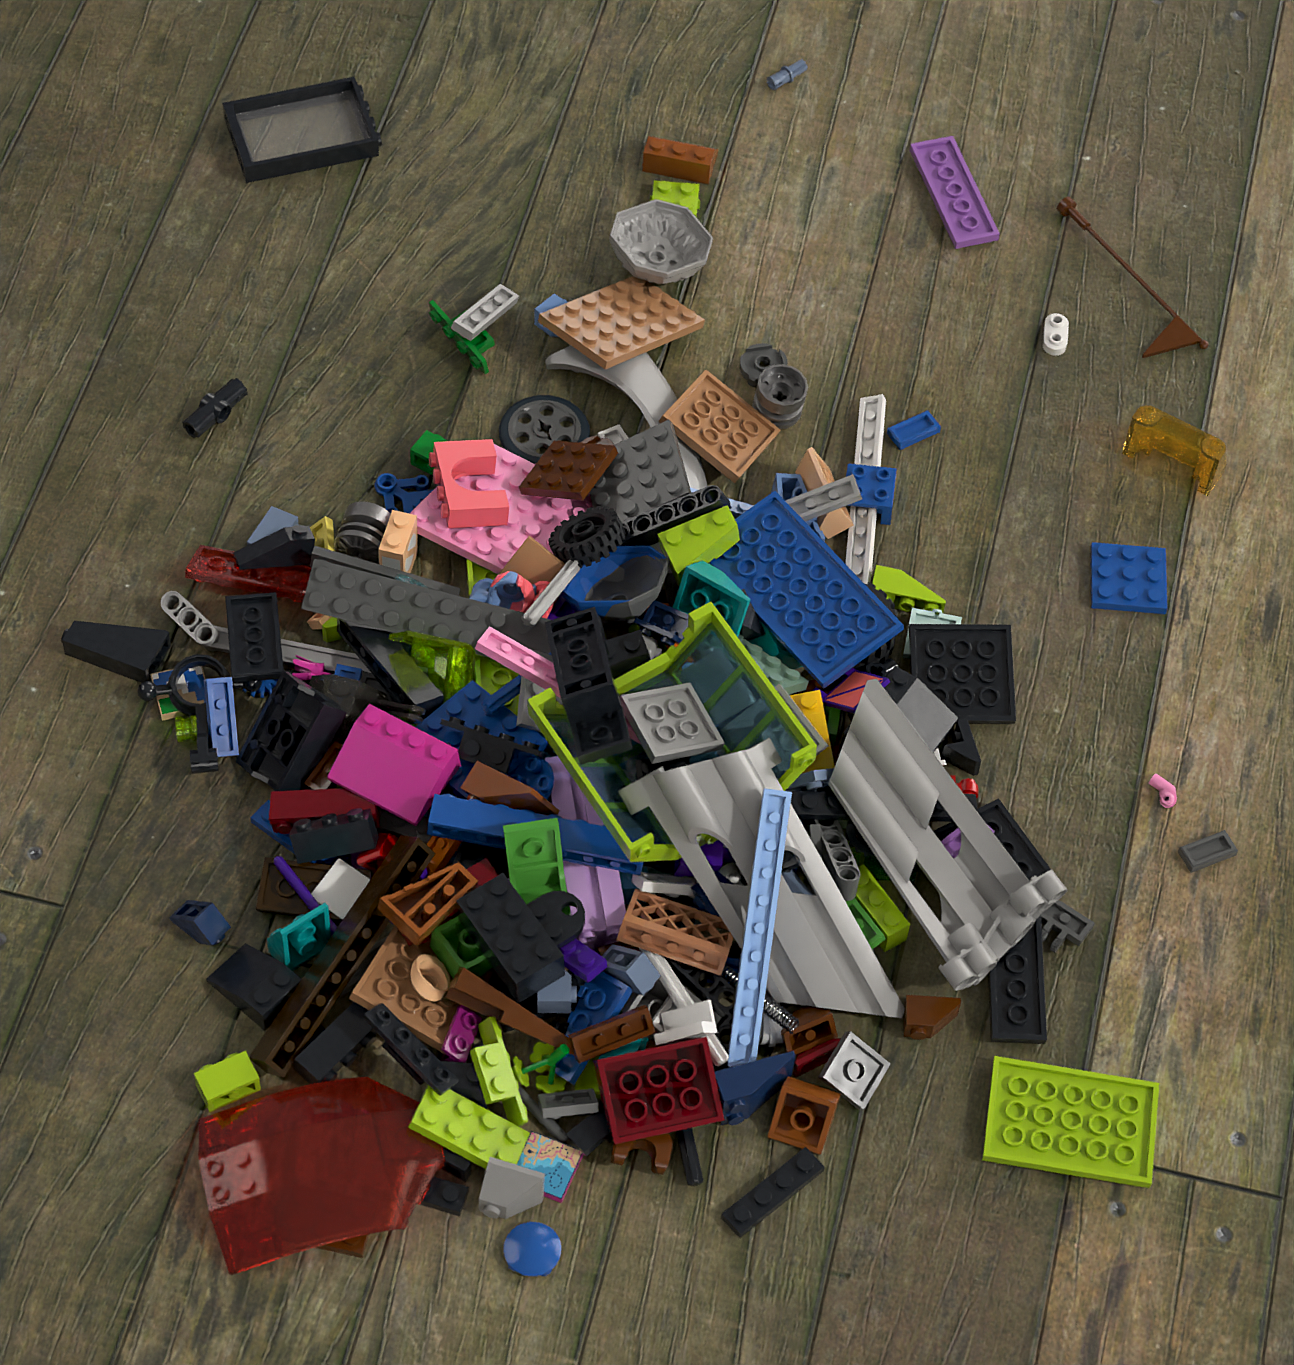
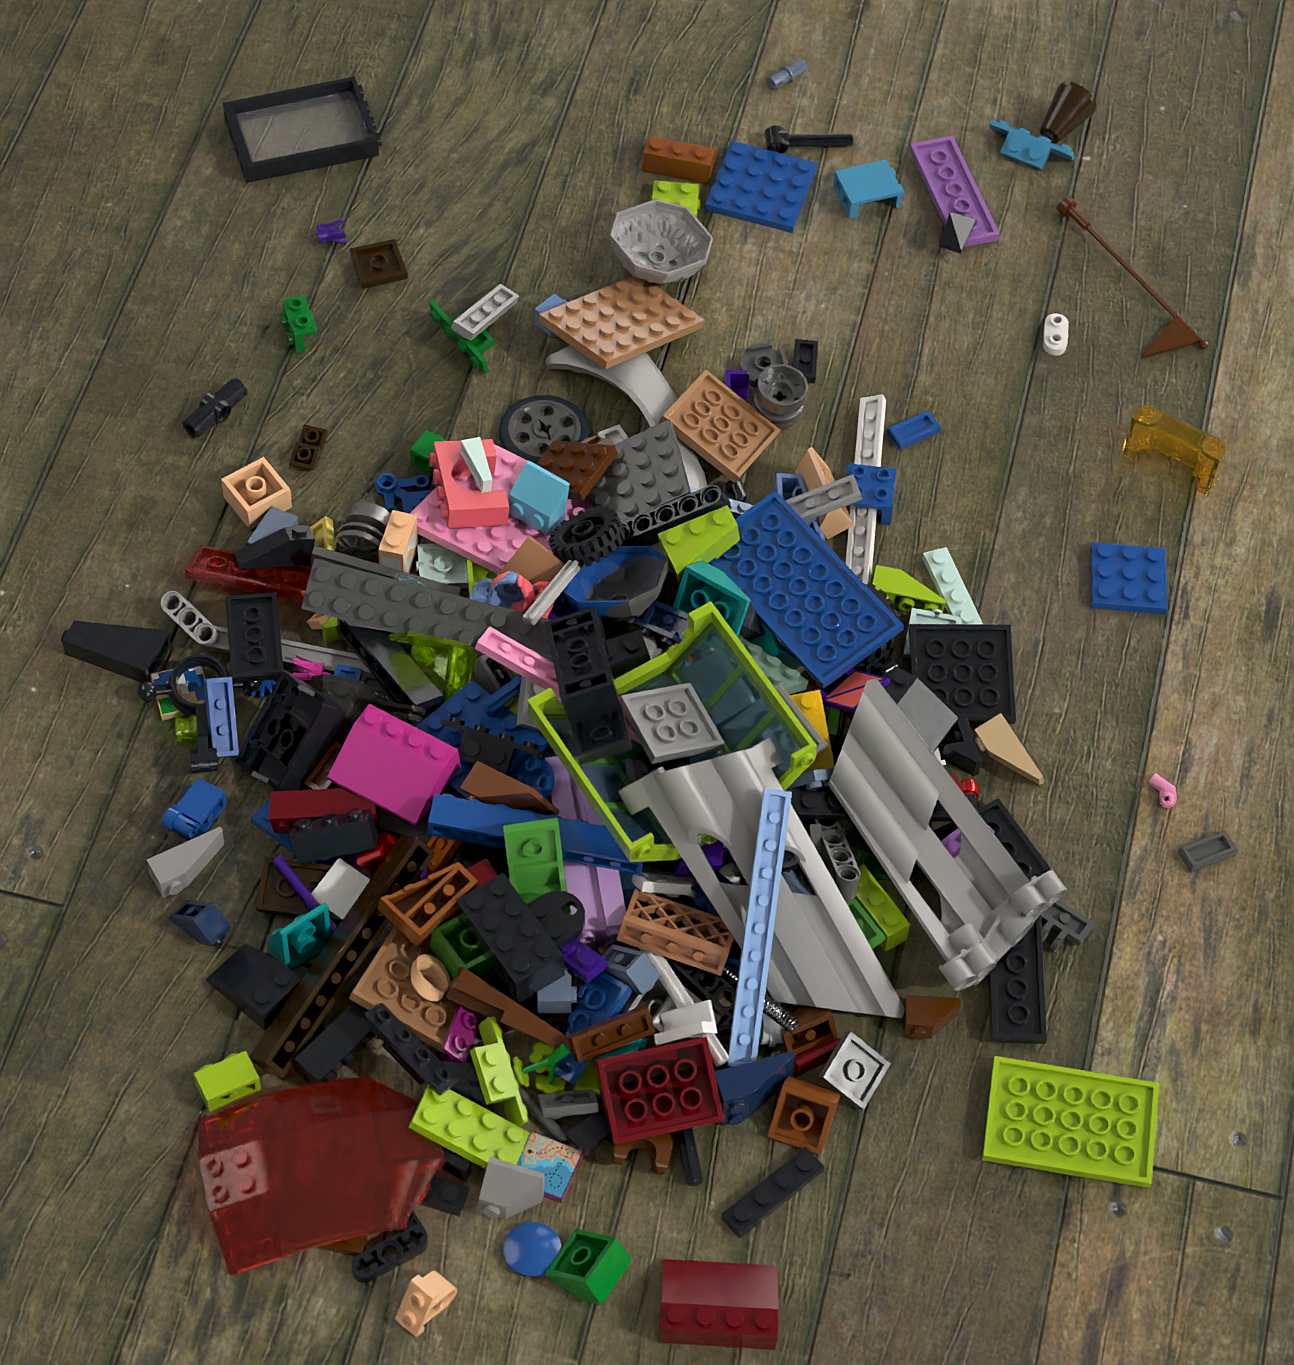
(181, 864): none -> light grey slope
(196, 810): none -> blue hinge
(254, 491): none -> light nougat brick
(298, 321): none -> green bracket
(309, 448): none -> dark brown slope
(326, 234): none -> dark purple piece
(378, 263): none -> dark brown plate
(413, 1228): none -> black beam
(424, 1300): none -> light nougat pin
(441, 565): none -> light aqua plate
(475, 458): none -> light aqua piece
(491, 674): none -> dark grey slope
(539, 498): none -> medium azure slope
(589, 1265): none -> green slope
(719, 1304): none -> dark red slope
(737, 490): none -> black arm
(738, 382): none -> dark purple panel
(761, 186): none -> blue plate
(779, 140): none -> black axle
(805, 358): none -> black plate
(866, 184): none -> dark azure panel
(950, 585): none -> light aqua plate
(956, 232): none -> slope
(1004, 746): none -> tan slope
(1027, 148): none -> dark azure bracket
(1067, 111): none -> dark brown cone

